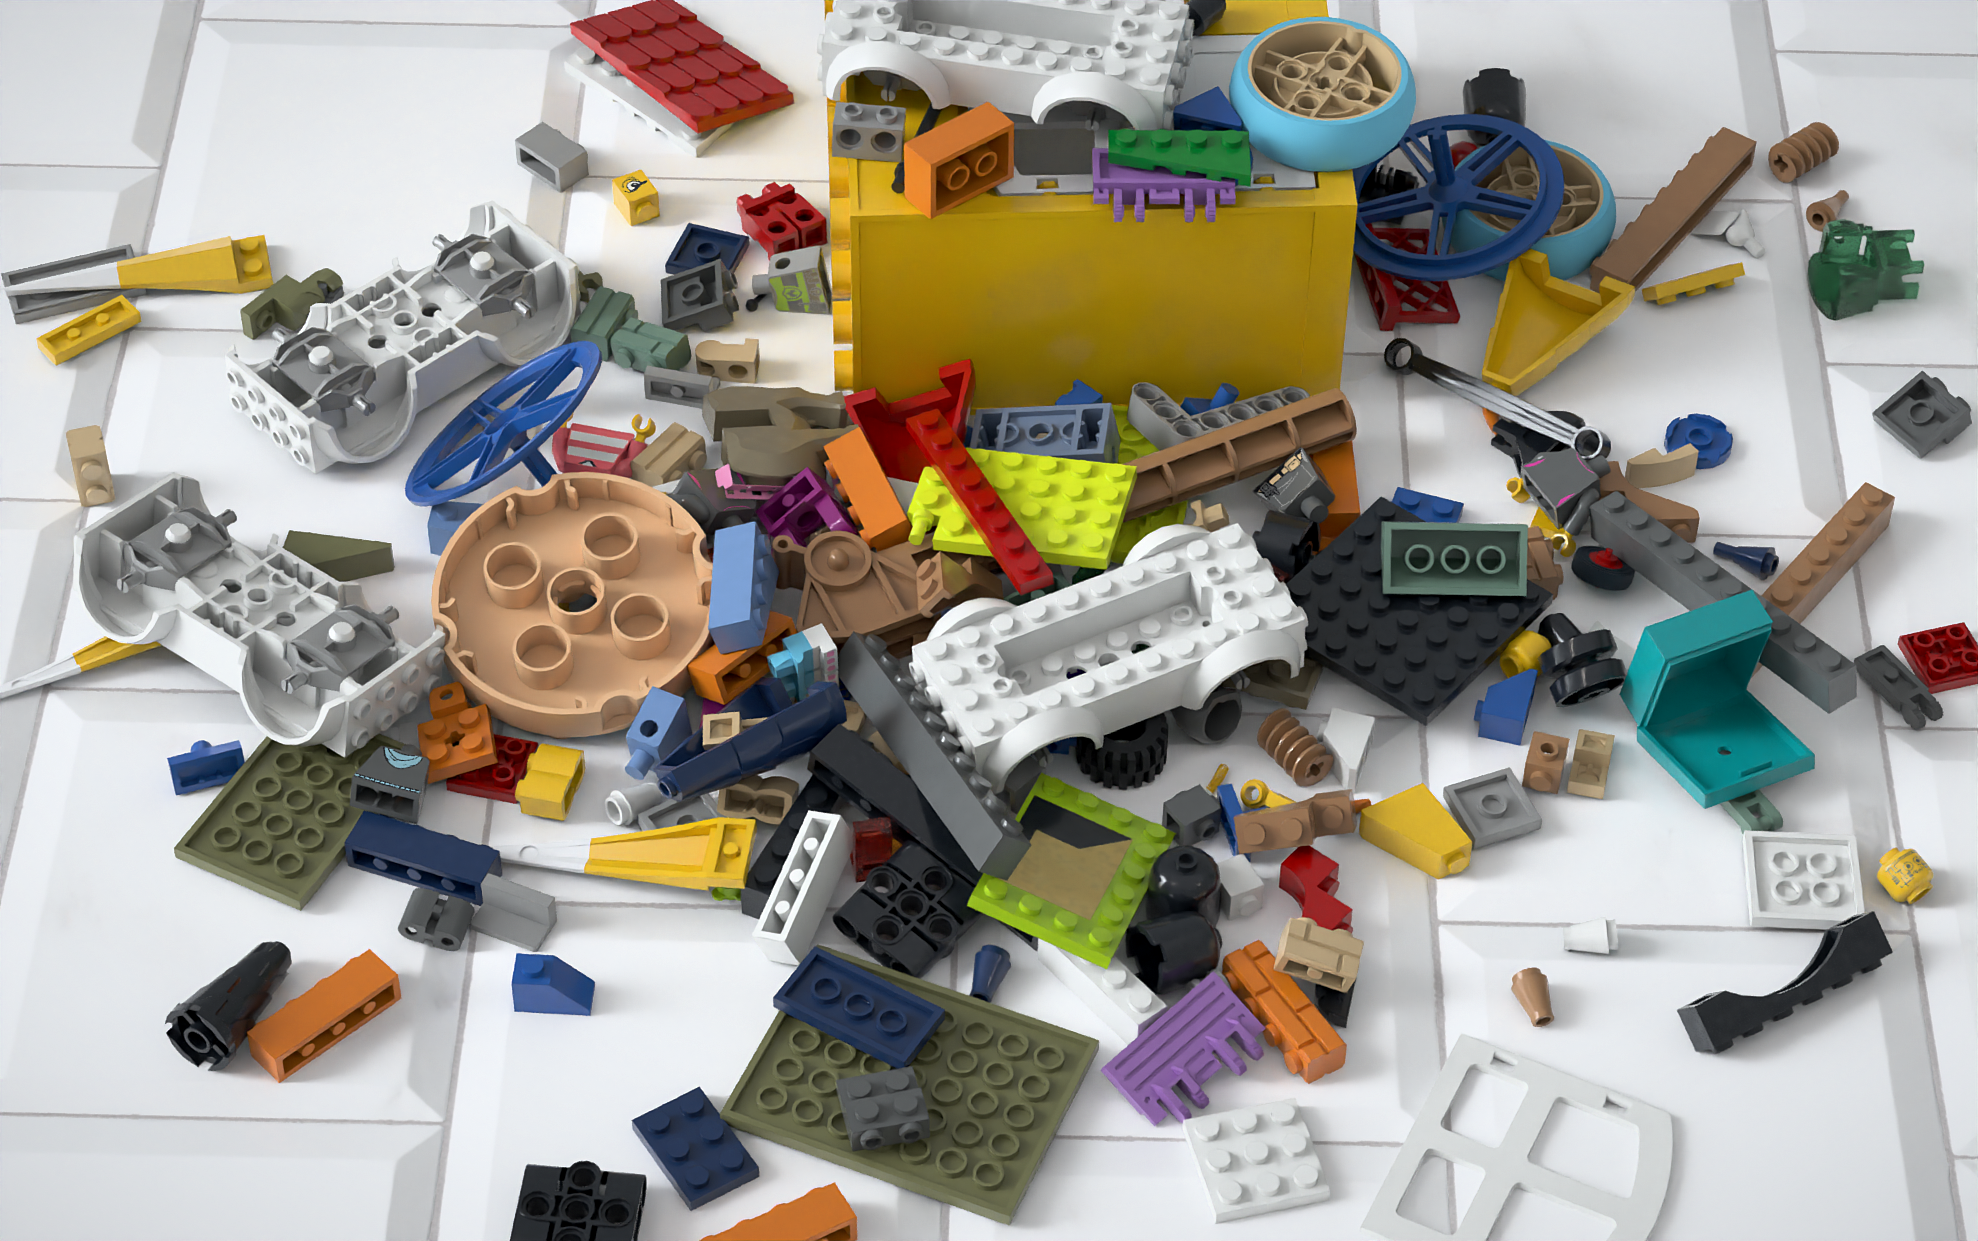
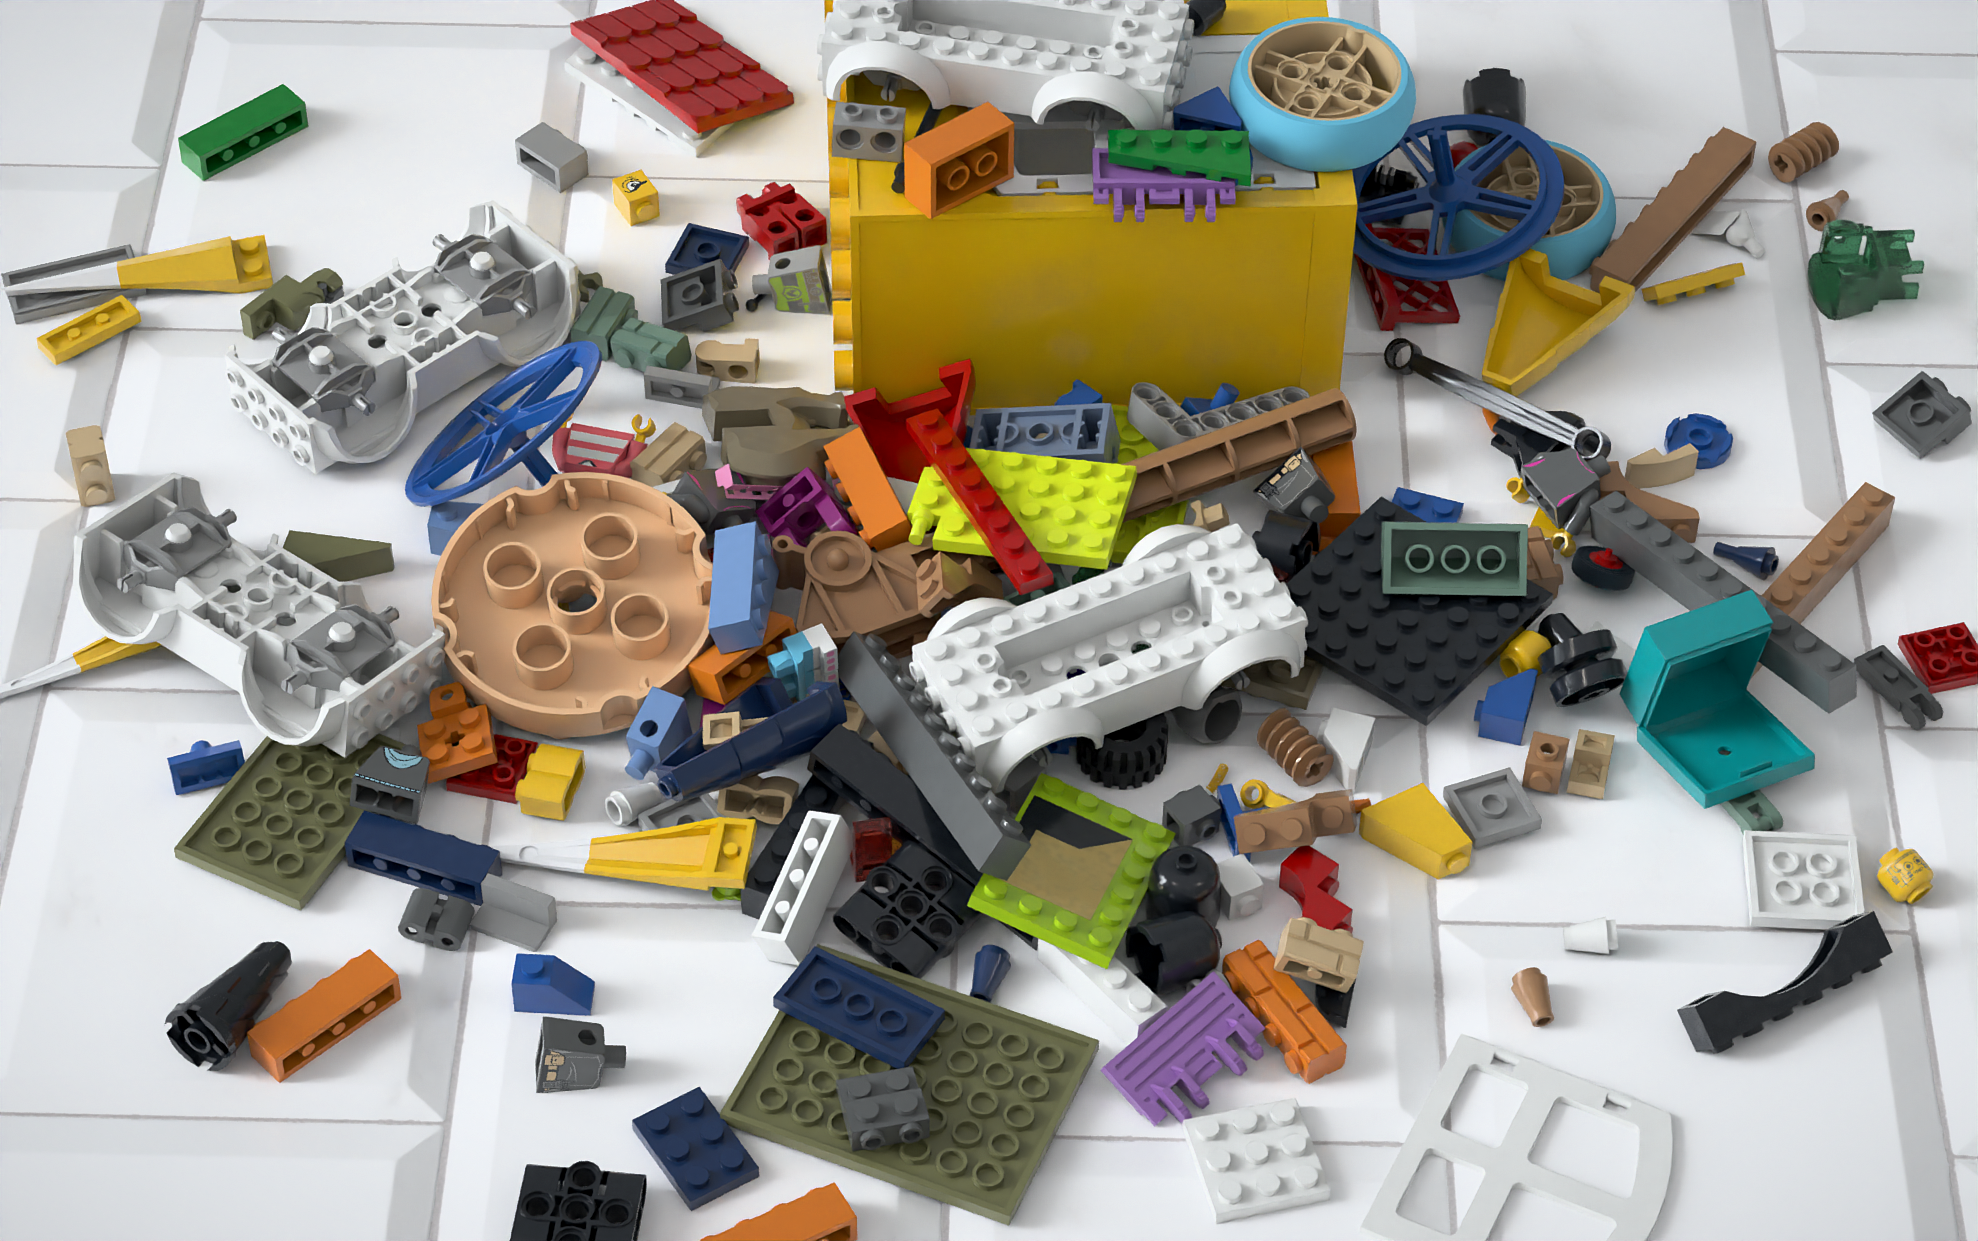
(243, 132): none -> green brick
(573, 1055): none -> dark grey torso

